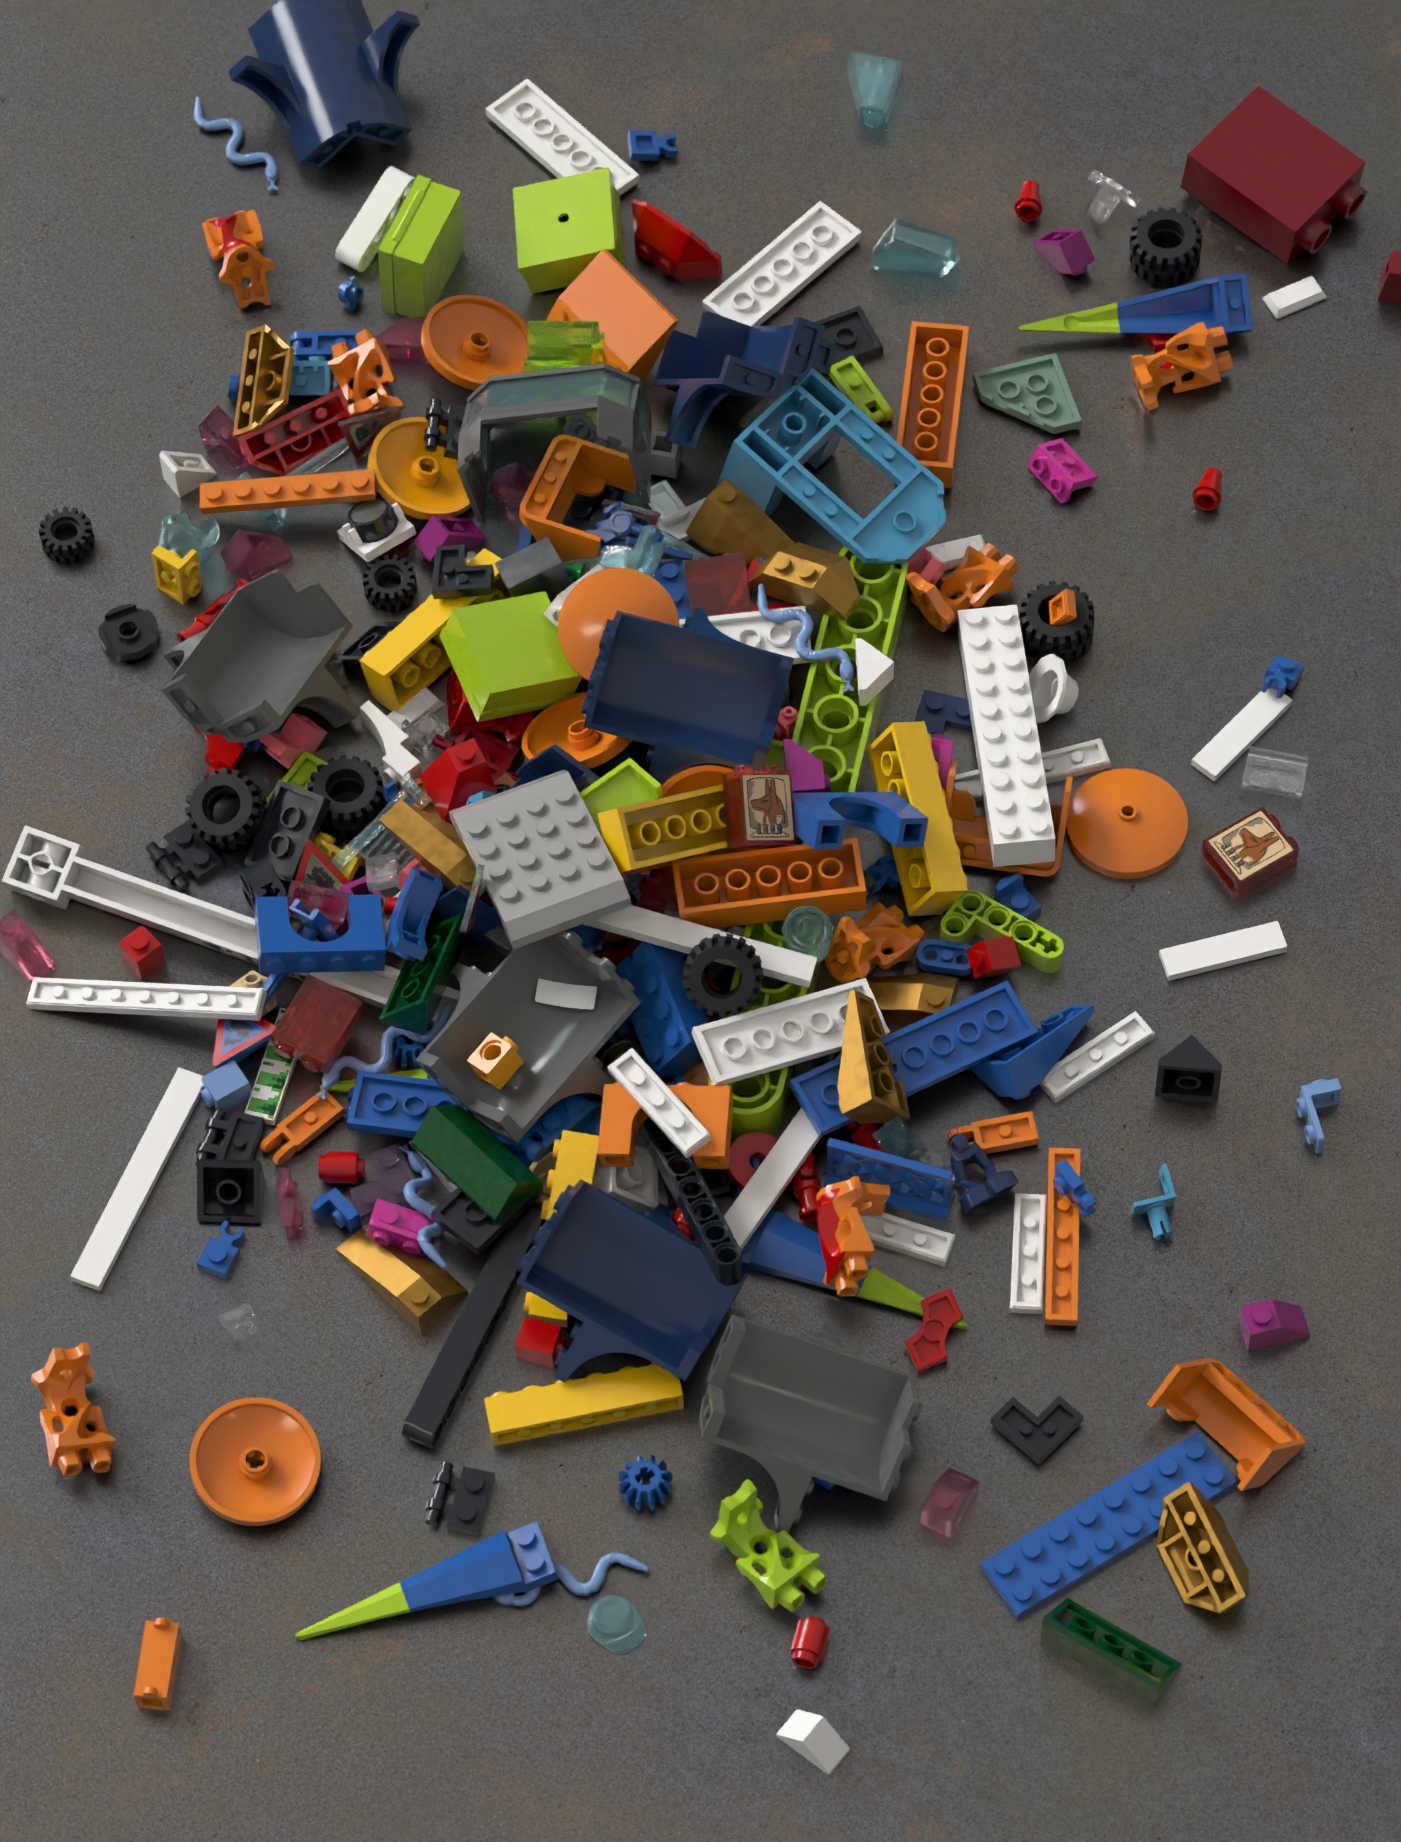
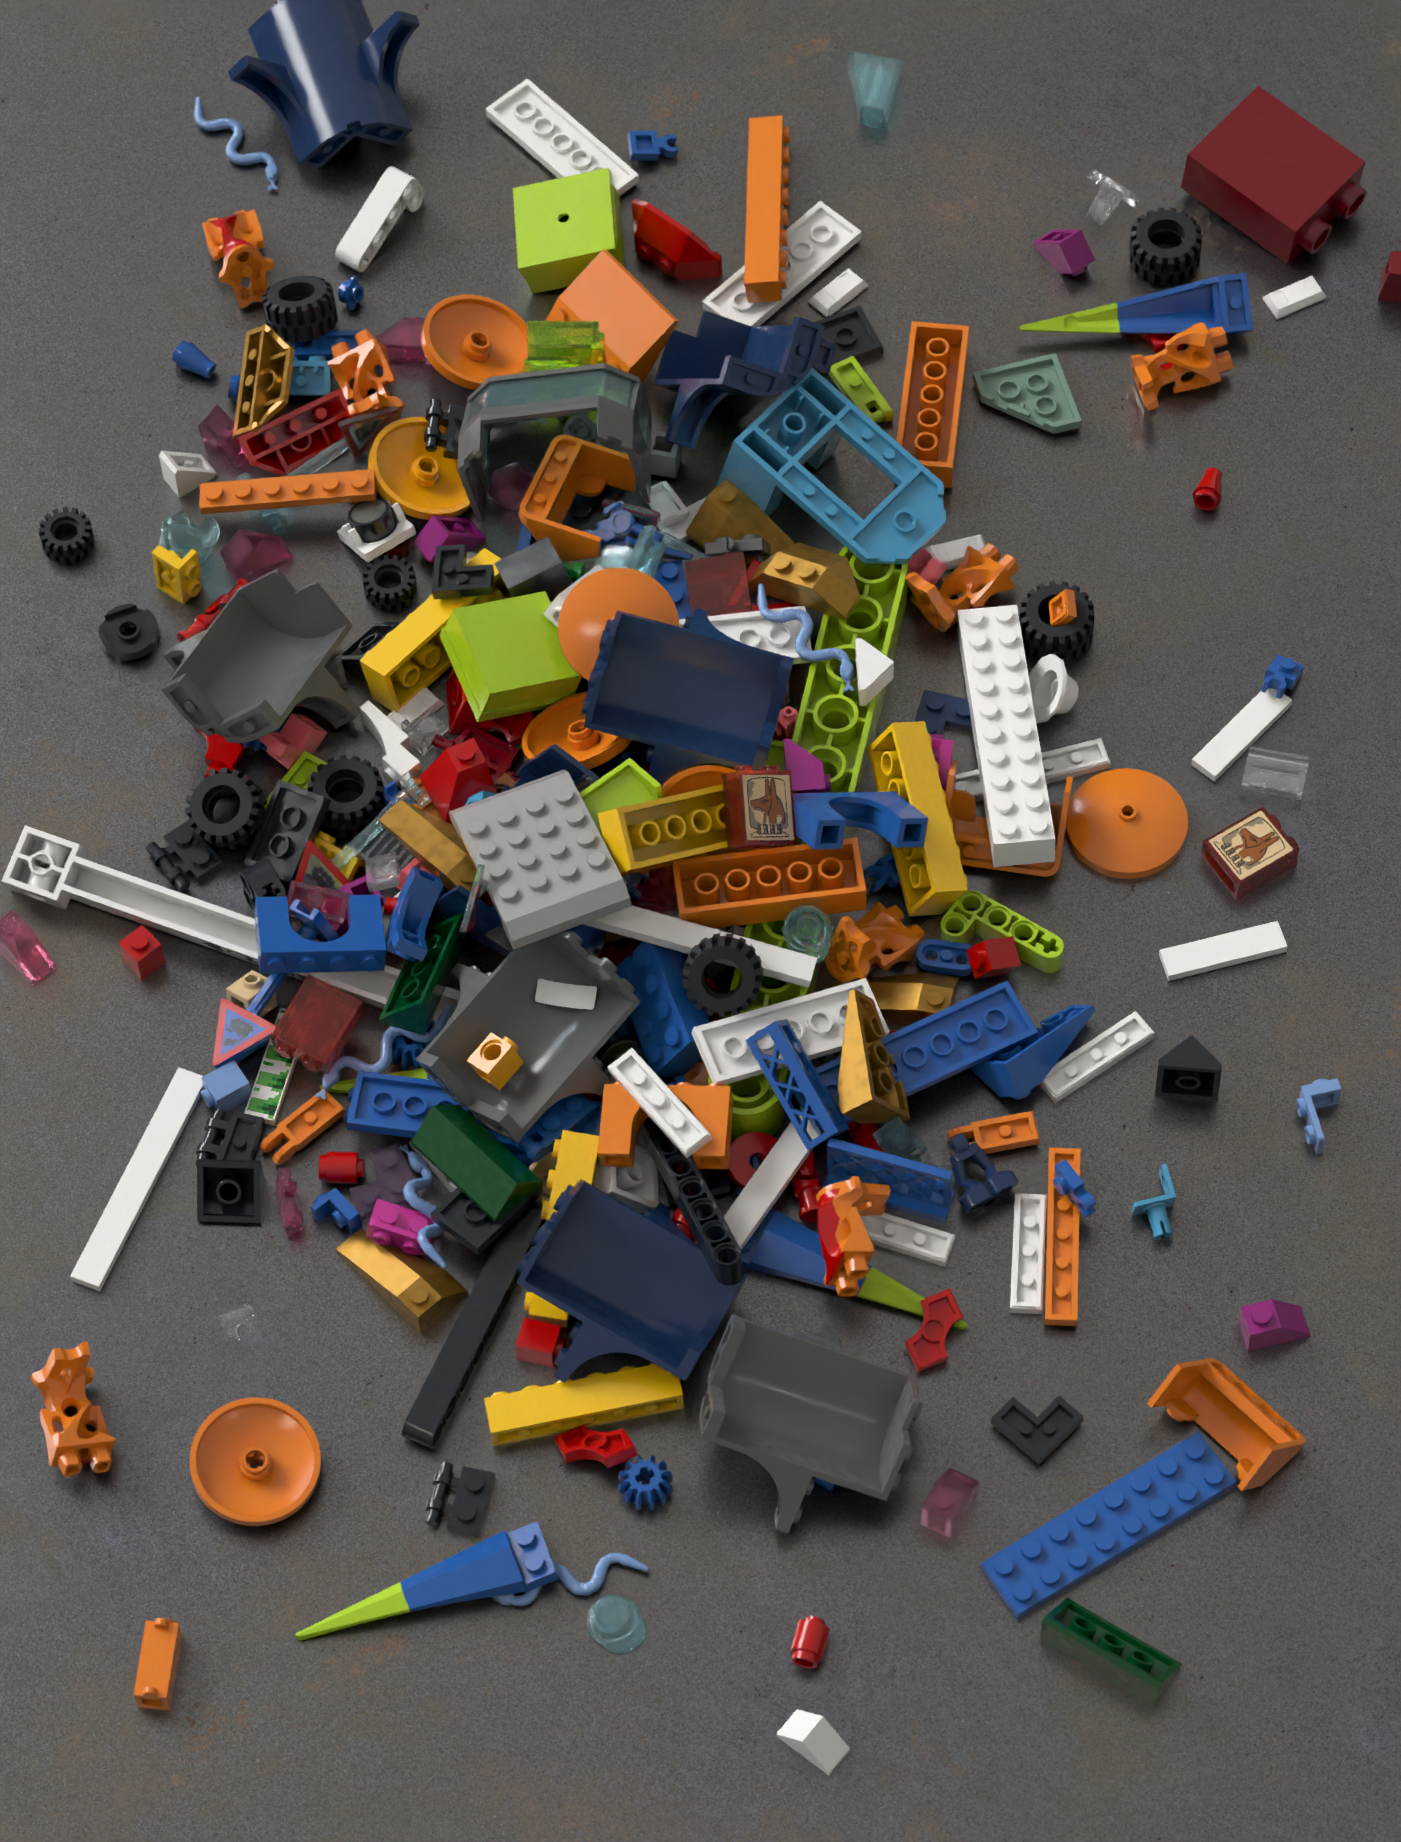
(146, 998): white tile -> none
(193, 359): none -> blue cone
(221, 1255): blue plate -> none
(300, 308): none -> black tyre
(421, 249): lime container -> none
(604, 1447): none -> red tile
(751, 546): none -> dark grey plate
(765, 209): none -> orange brick
(770, 1572): lime hips -> none
(807, 1079): none -> blue fence
(838, 293): none -> white tile
(914, 251): clear light blue slope -> none
(1015, 896): blue bracket -> none
(1029, 203): red cone -> none
(1060, 469): dark pink bracket -> none
(1201, 1551): pearl gold wedge -> none

